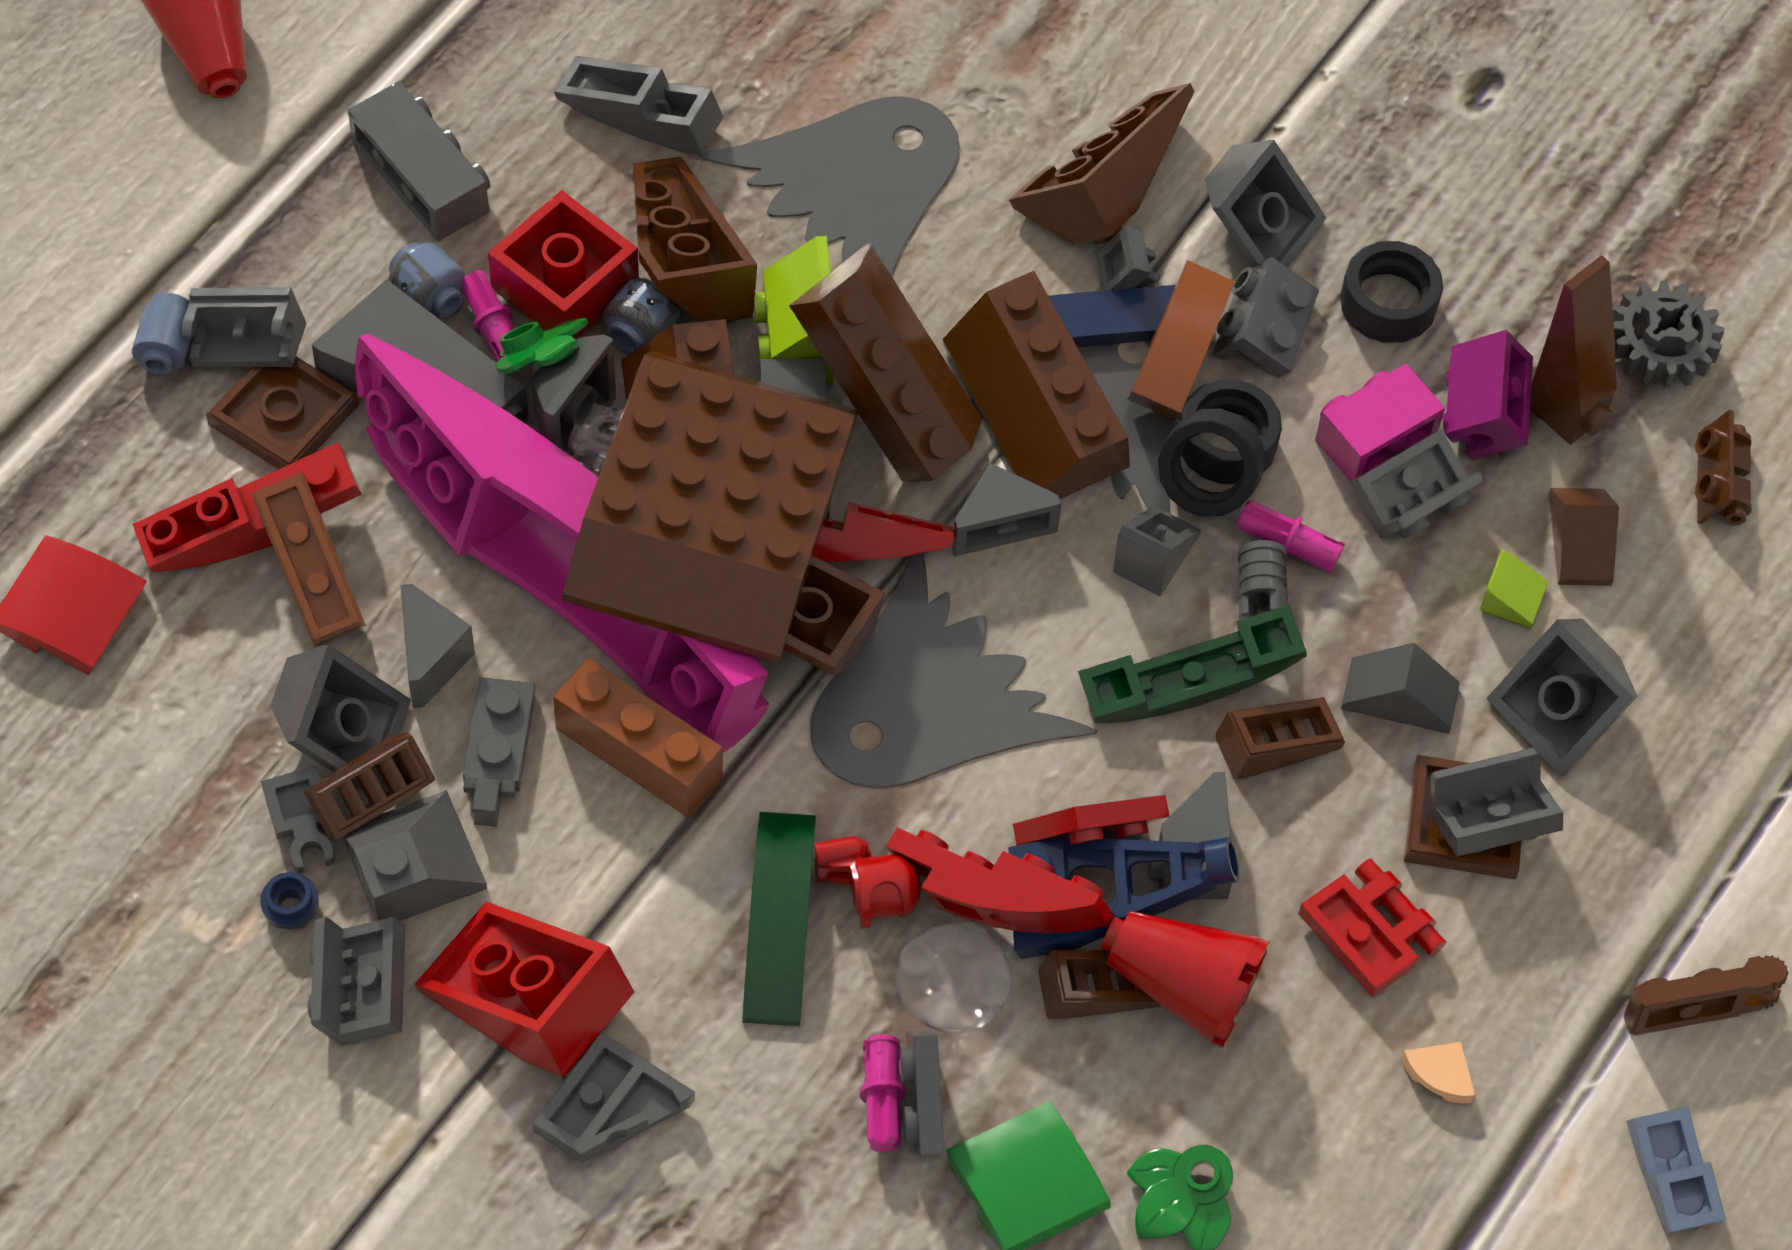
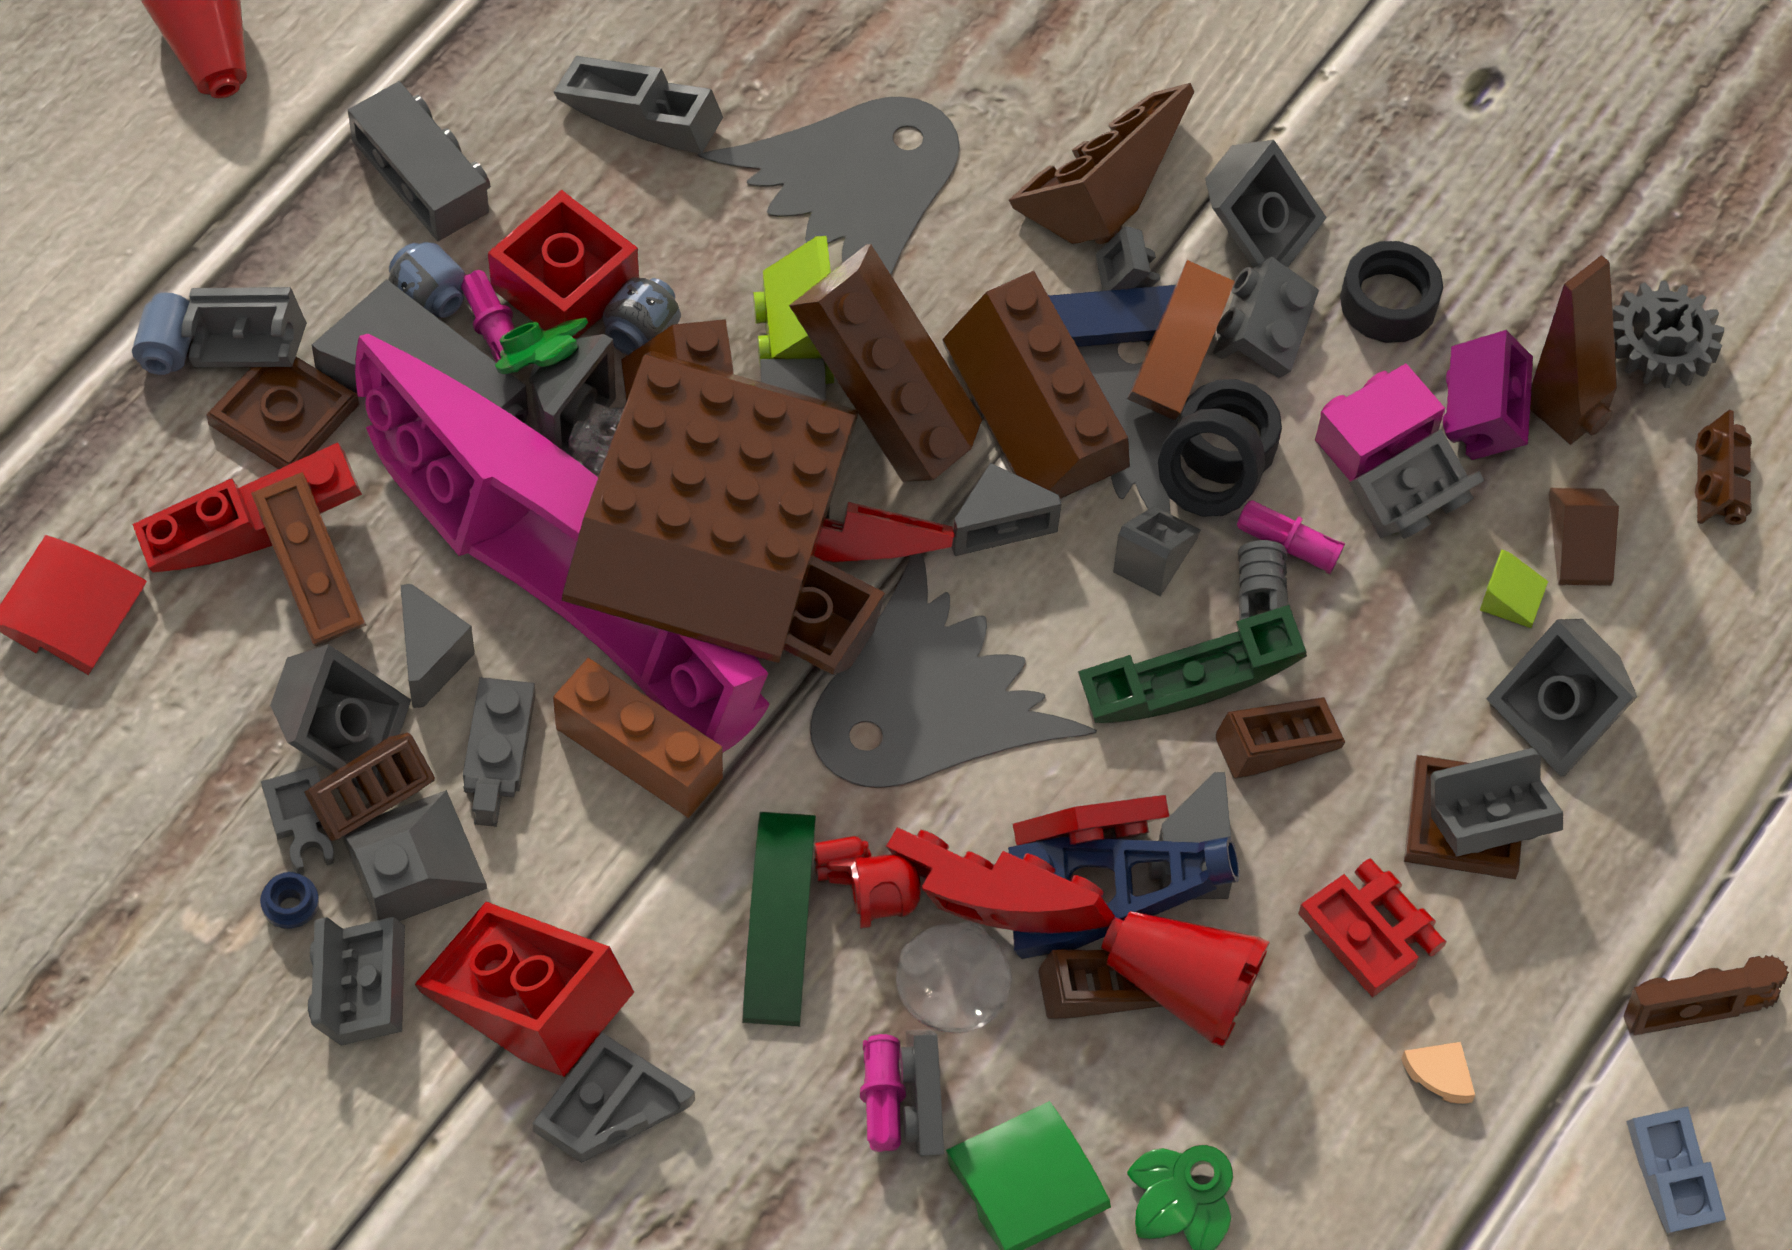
(690, 244): reddish brown wedge -> none
(1402, 687): dark grey slope -> none

